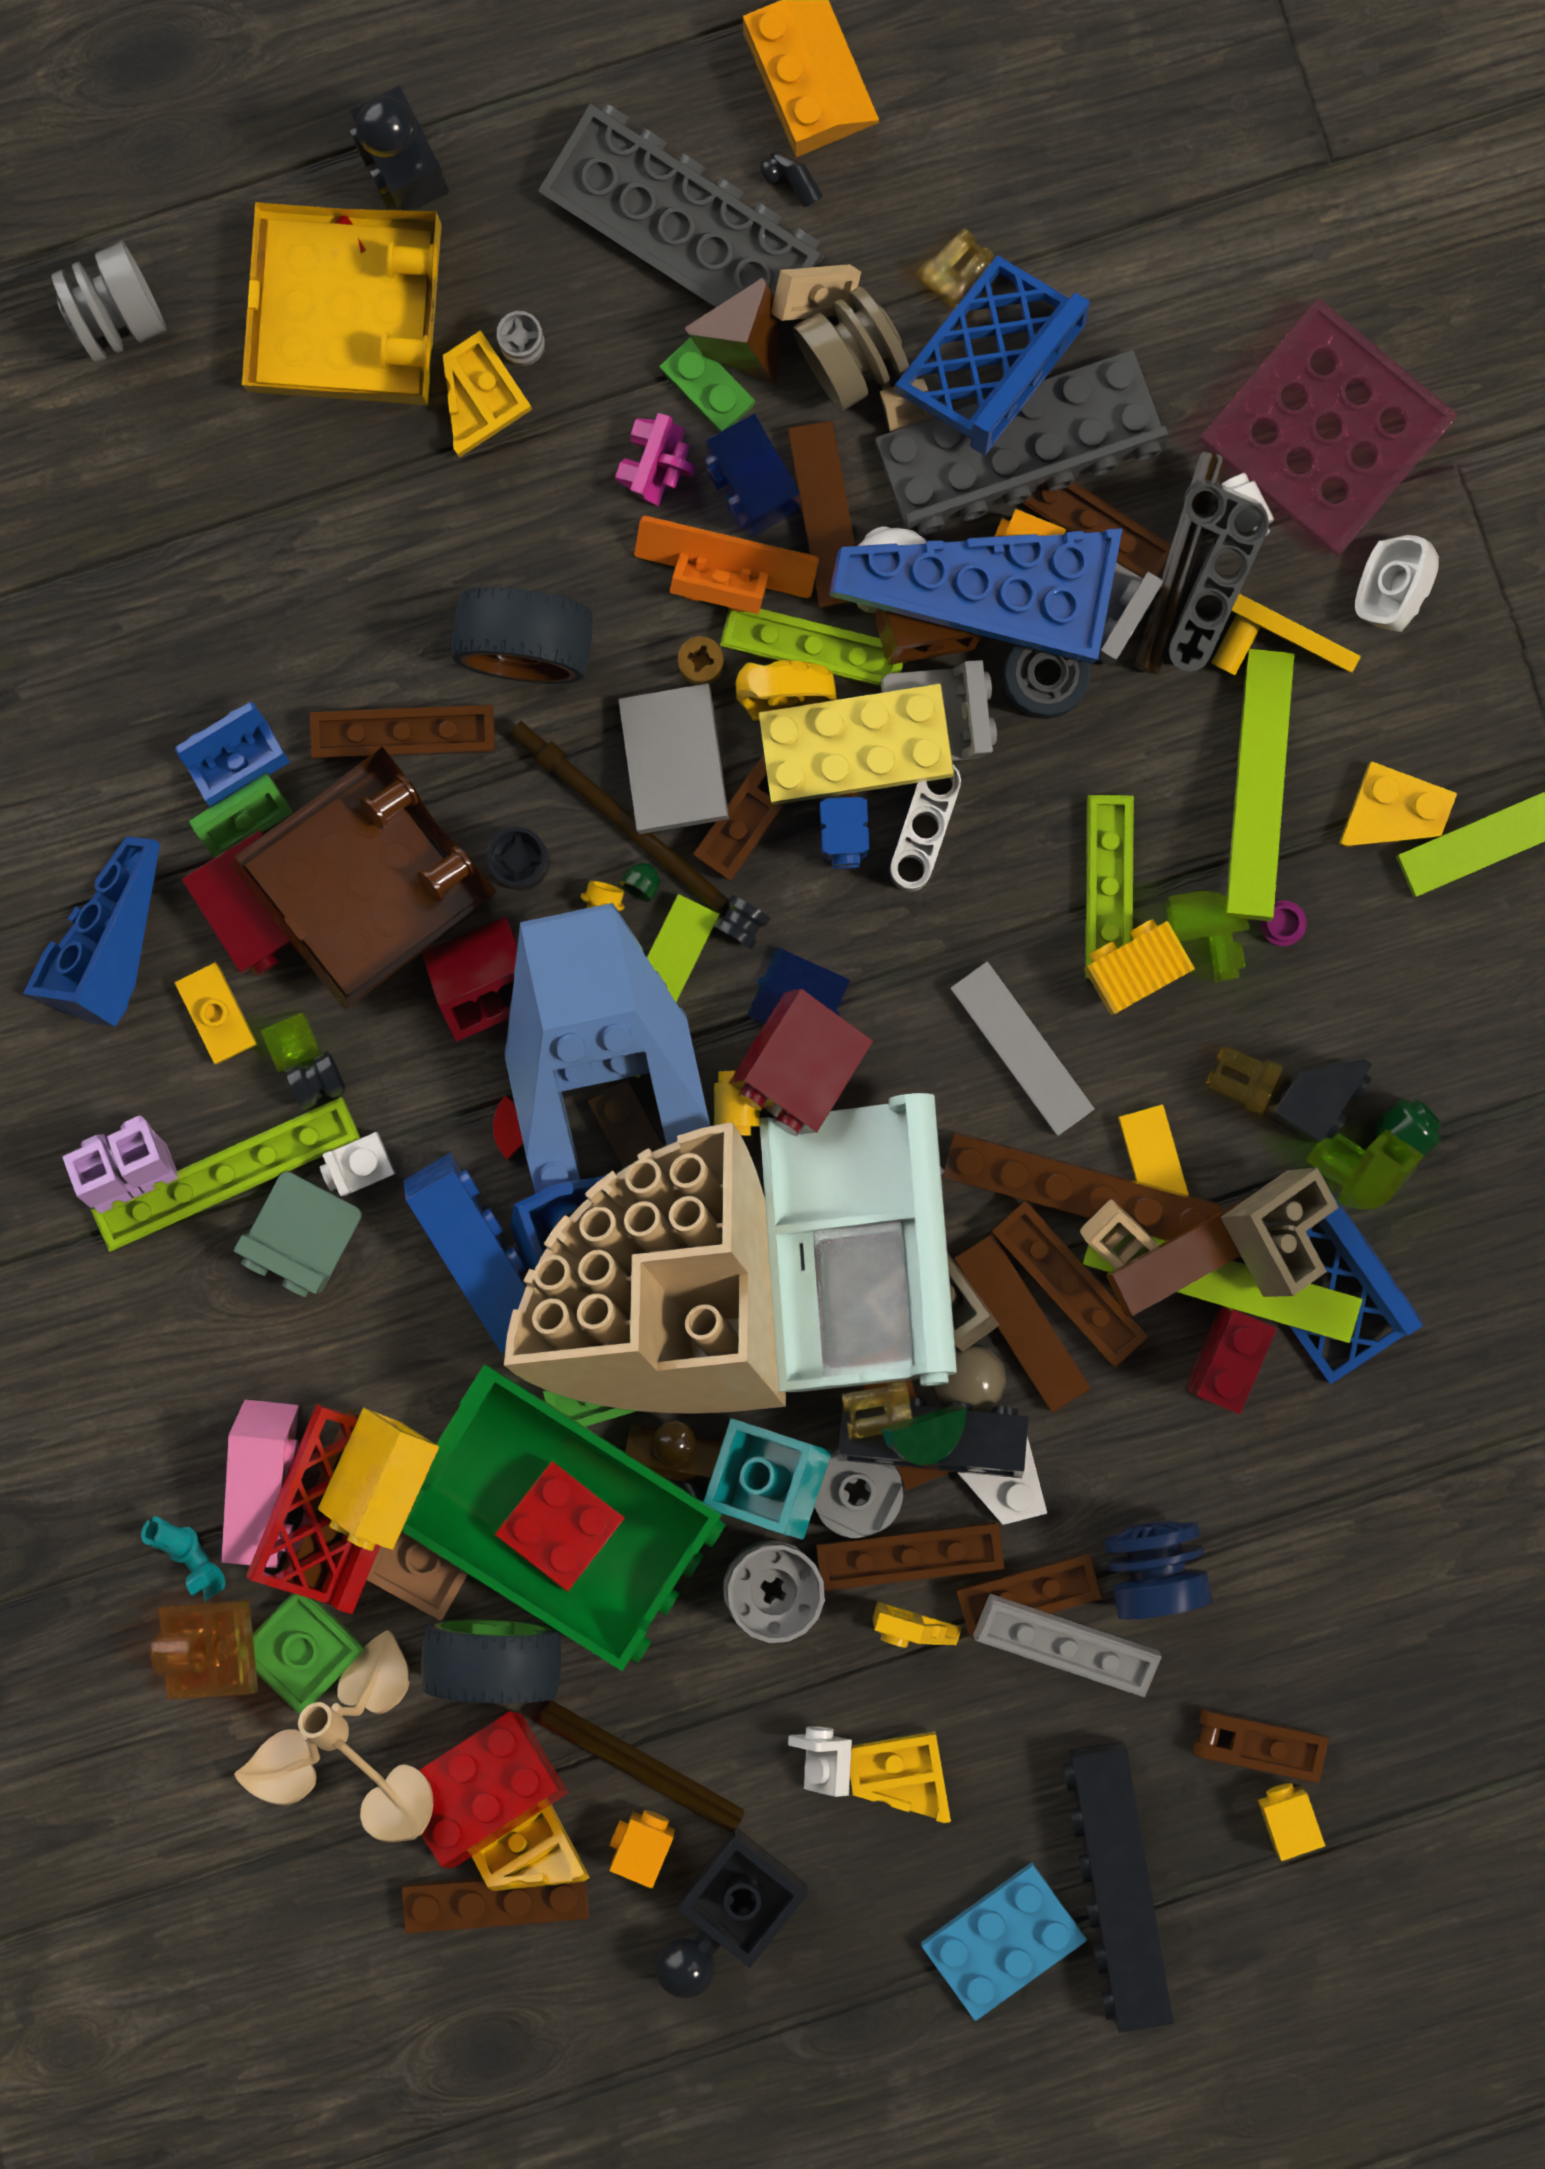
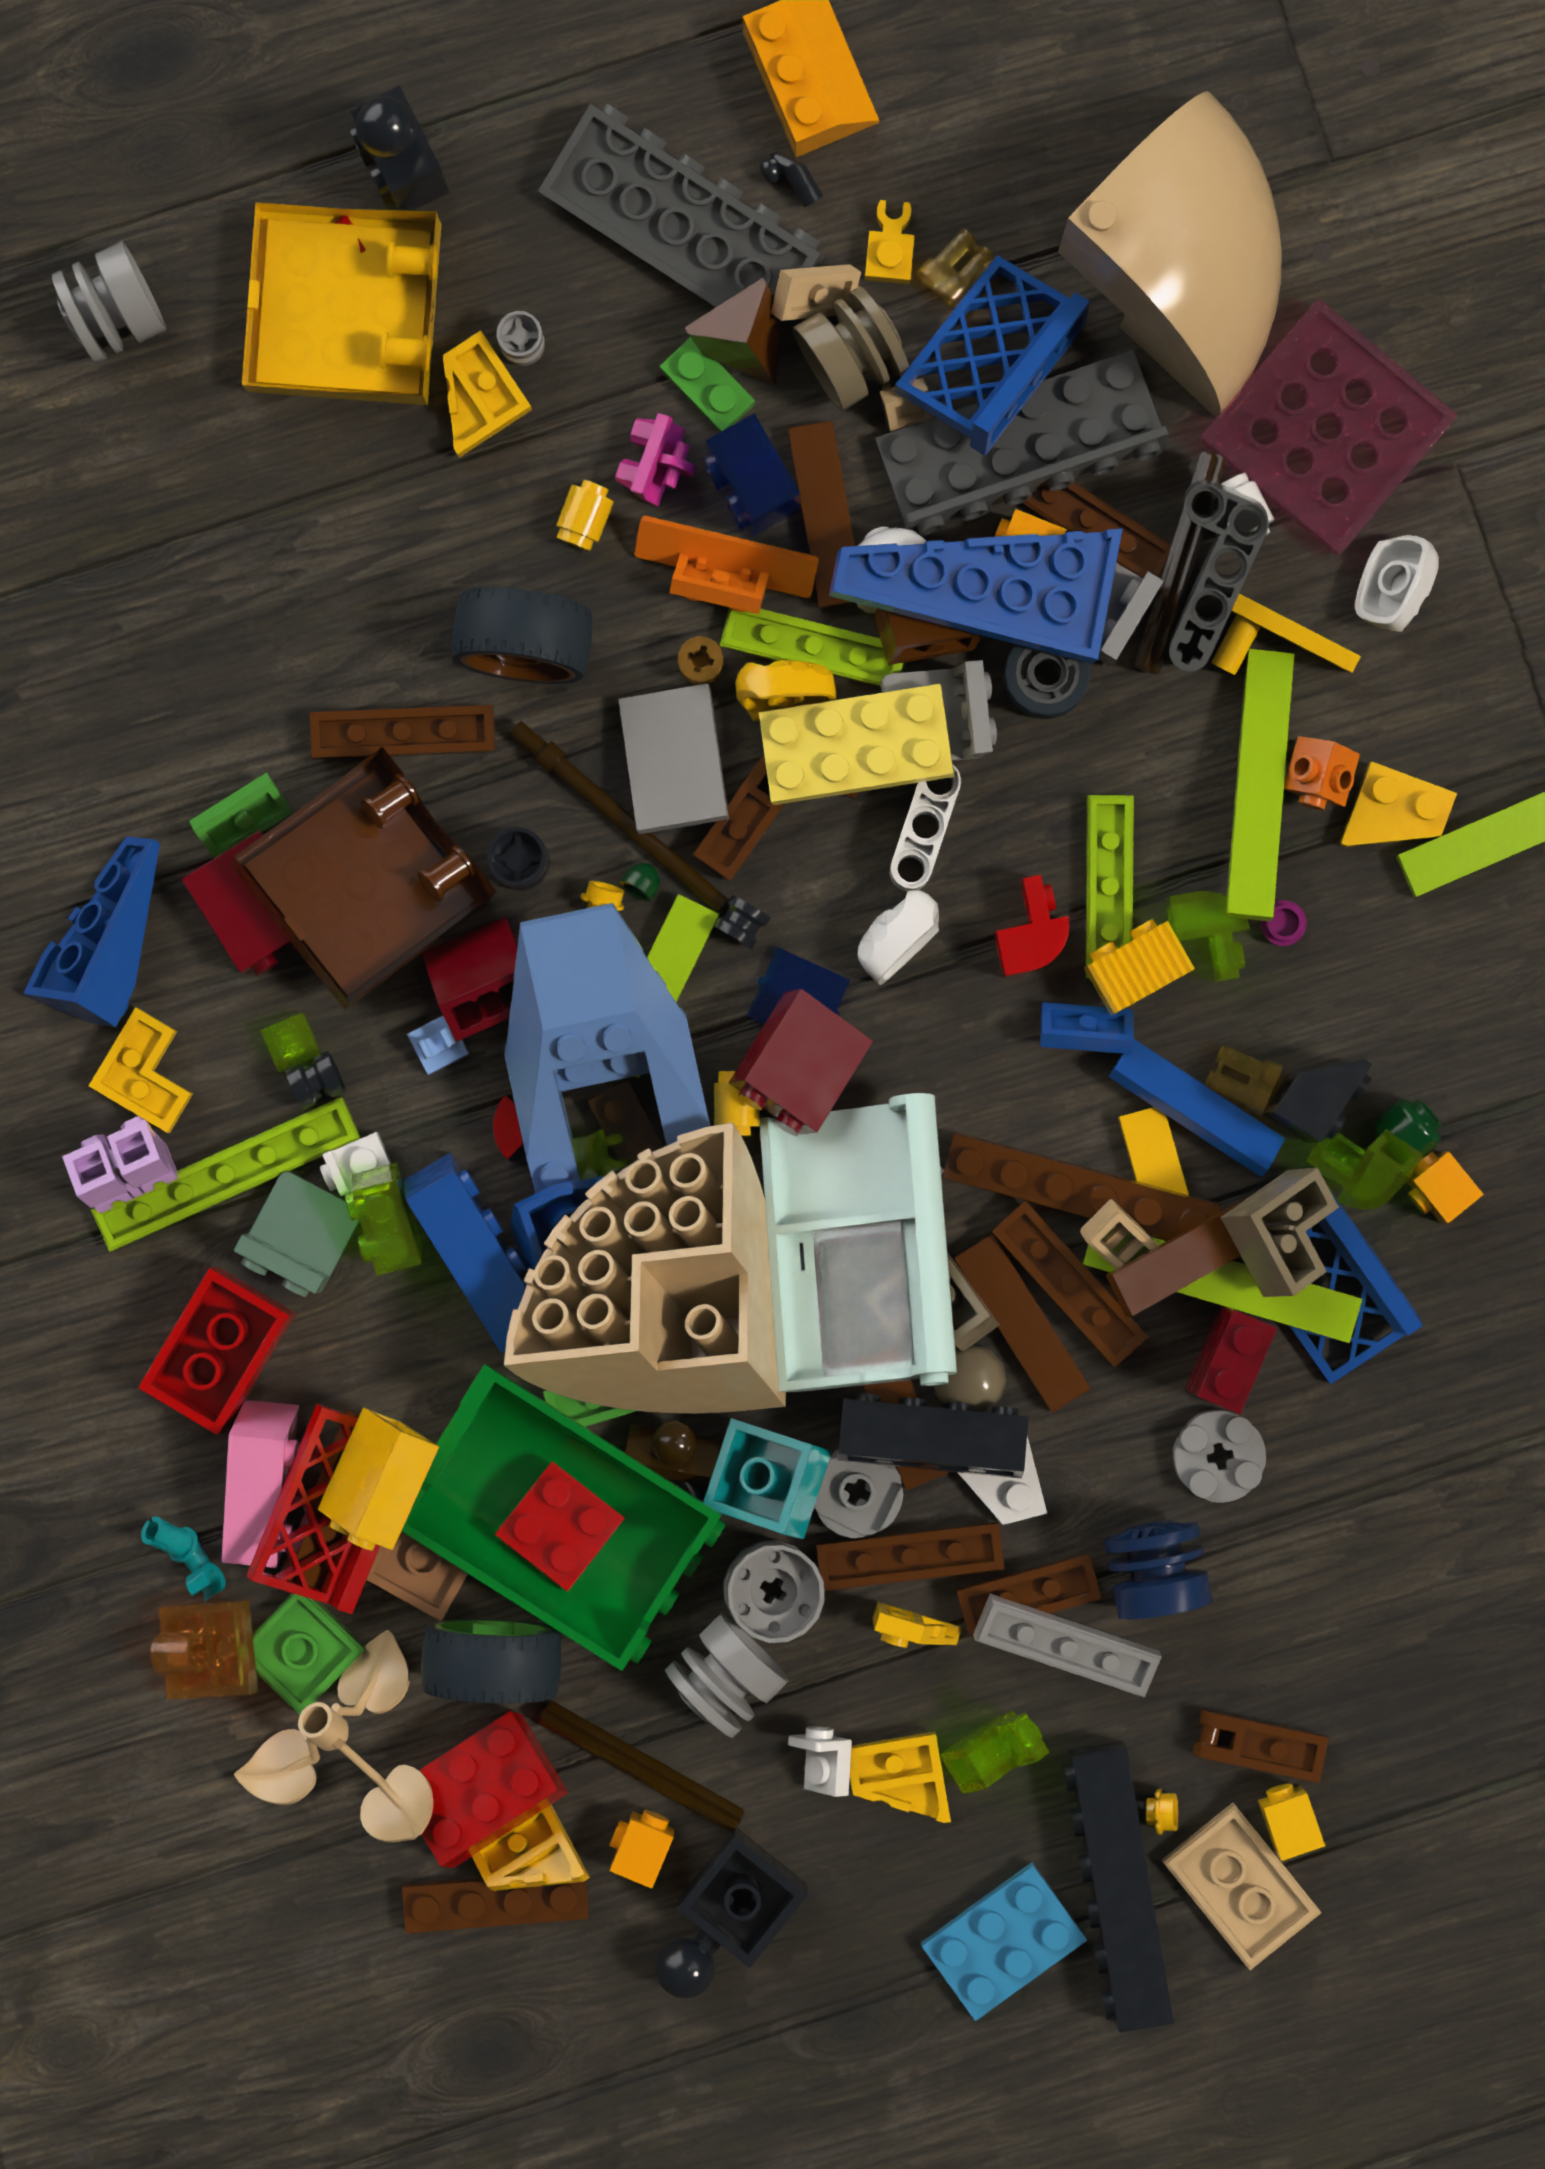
(130, 1077): none -> yellow plate
(216, 1013): yellow plate -> none
(217, 1350): none -> red brick
(232, 753): blue bracket -> none
(385, 1218): none -> clear neon green brick
(437, 1045): none -> light blue tile
(584, 515): none -> yellow brick
(592, 1154): none -> clear neon green tile
(726, 1675): none -> light grey wheel
(844, 831): blue brick -> none
(890, 251): none -> yellow plate
(894, 1399): clear yellow piece -> none
(898, 935): none -> white piece
(928, 1436): dark green tile -> none
(993, 1751): none -> clear neon green brick
(1022, 1048): light grey tile -> none
(1037, 943): none -> red brick
(1086, 1028): none -> blue plate
(1162, 1811): none -> yellow plate
(1187, 249): none -> tan brick
(1197, 1108): none -> blue tile
(1241, 1471): none -> light grey plate
(1241, 1886): none -> tan tile
(1321, 772): none -> orange brick
(1442, 1187): none -> light orange brick

